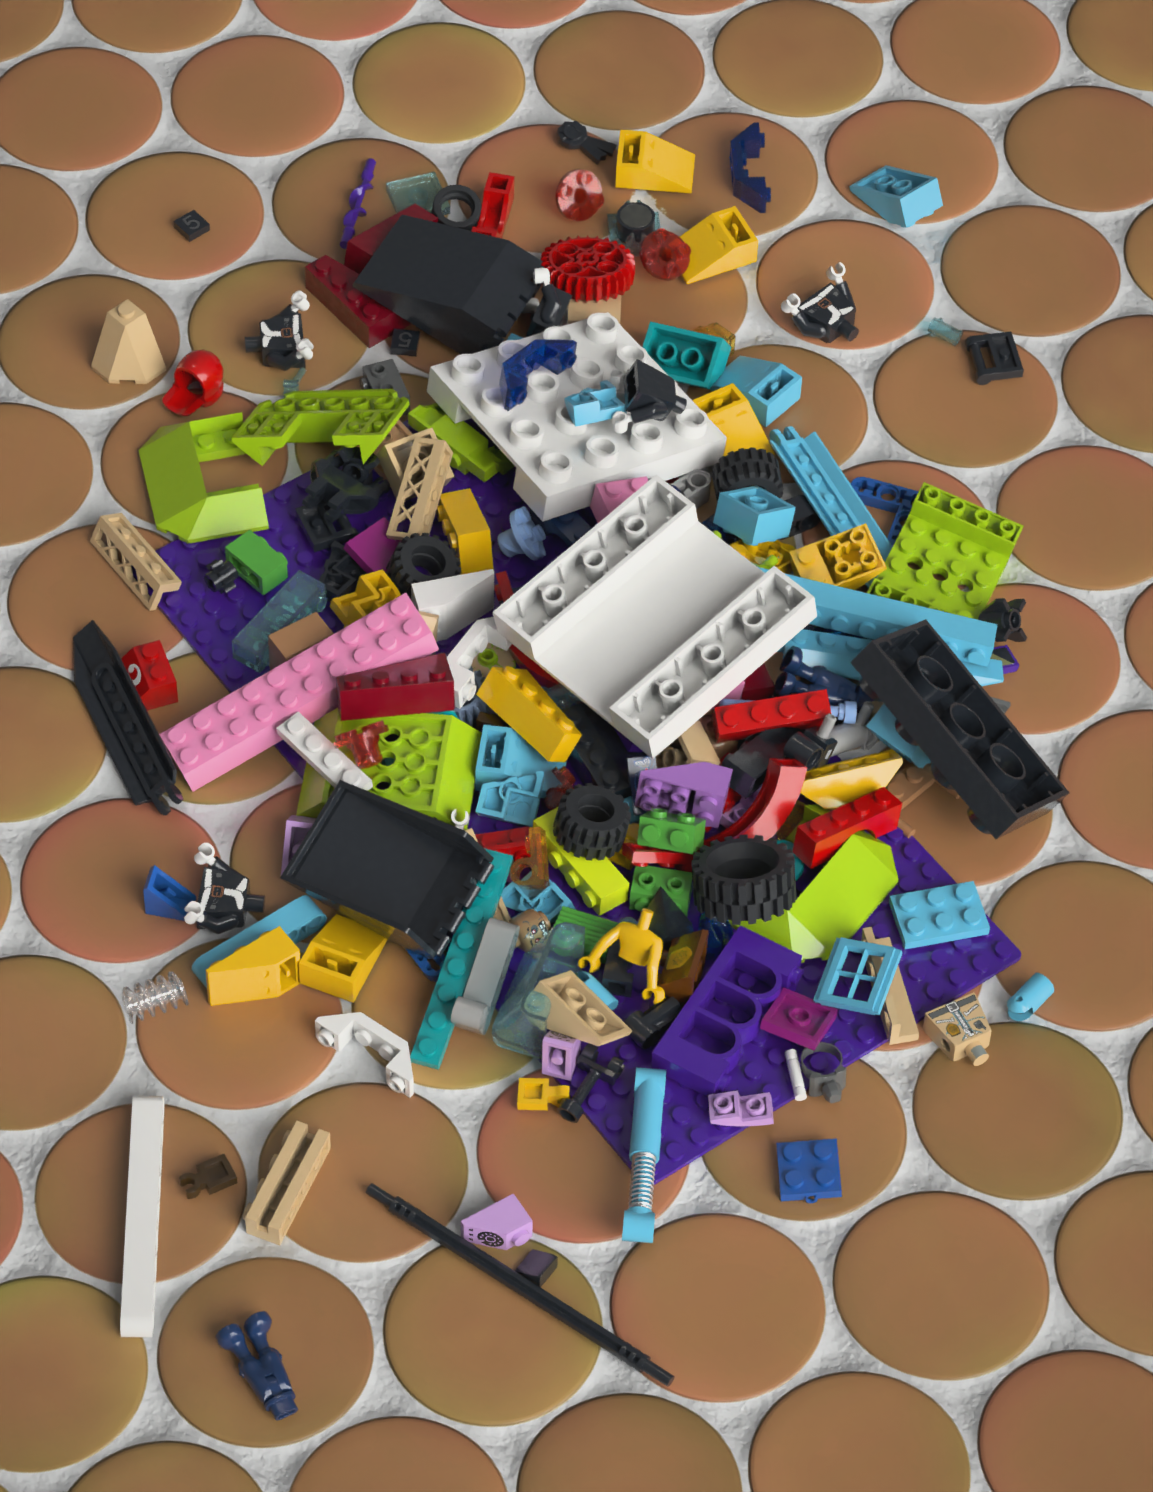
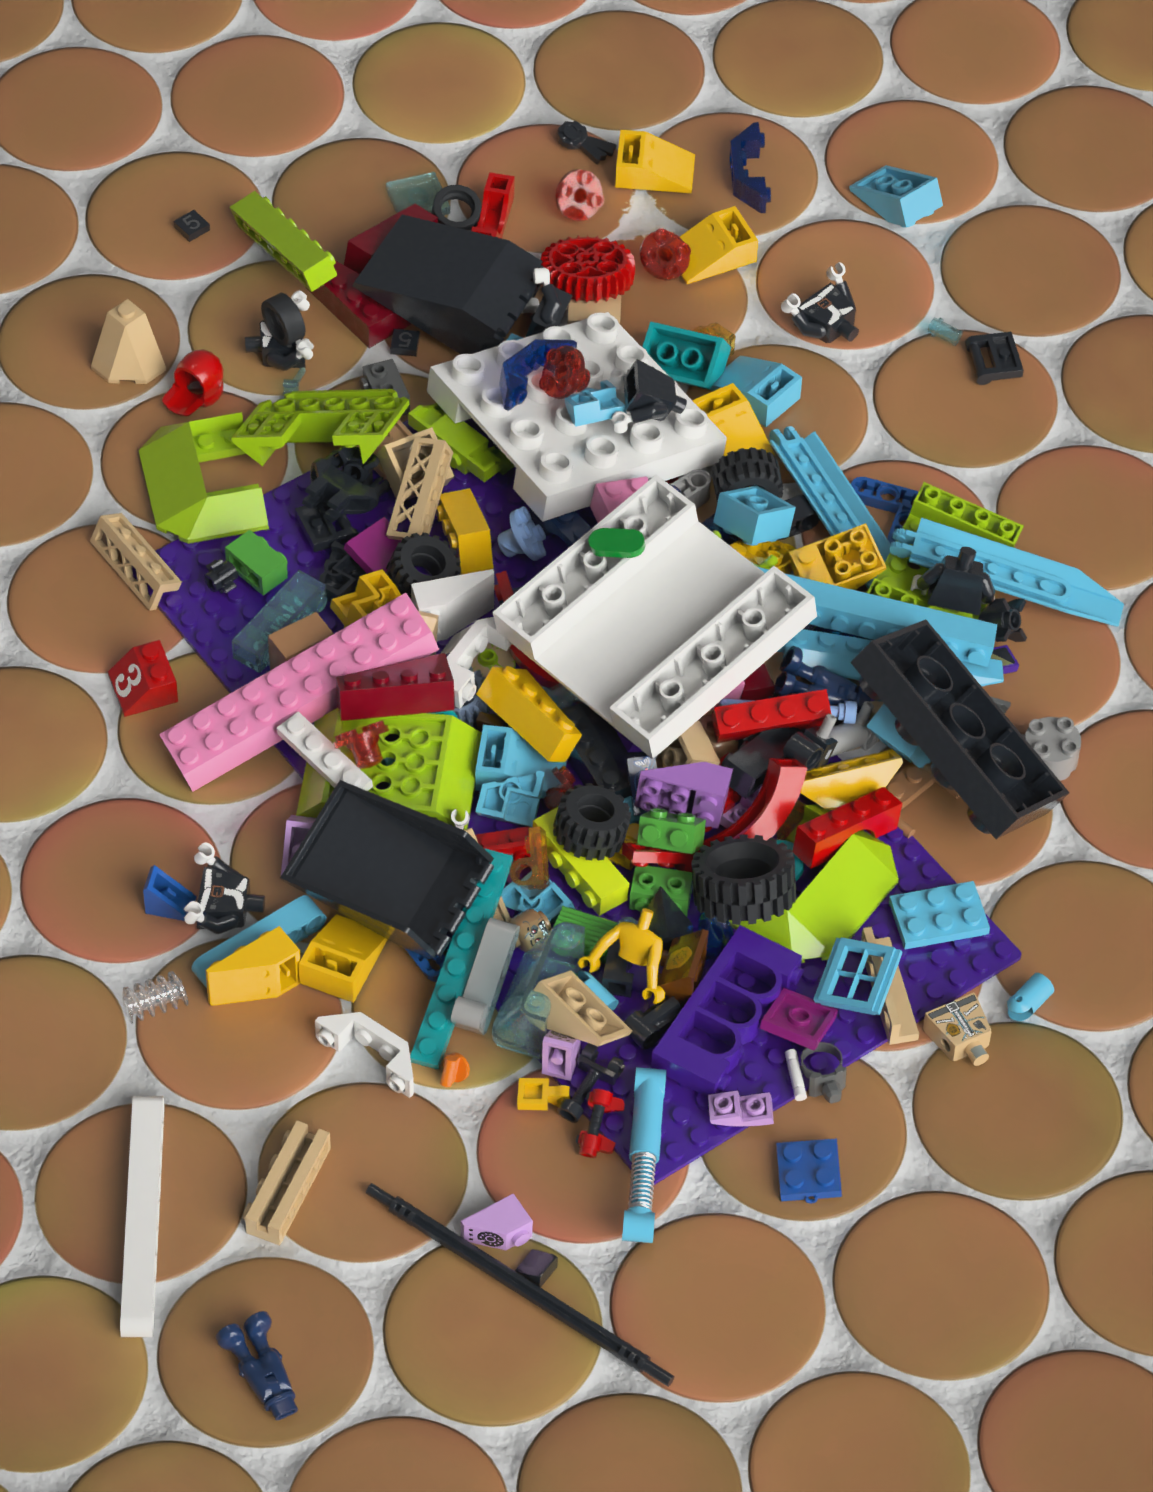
(123, 720): black hinge -> none
(212, 1174): dark brown plate -> none
(283, 319): none -> black tyre
(284, 240): none -> lime brick
(355, 203): dark purple piece -> none
(454, 1069): none -> orange plate
(455, 640): none -> white sticker
(564, 372): none -> clear red plate
(590, 1140): none -> red piece
(617, 542): none -> green tile
(632, 225): piece -> none
(957, 583): none -> black torso
(1012, 571): none -> medium azure hinge
(1056, 743): none -> light grey brick

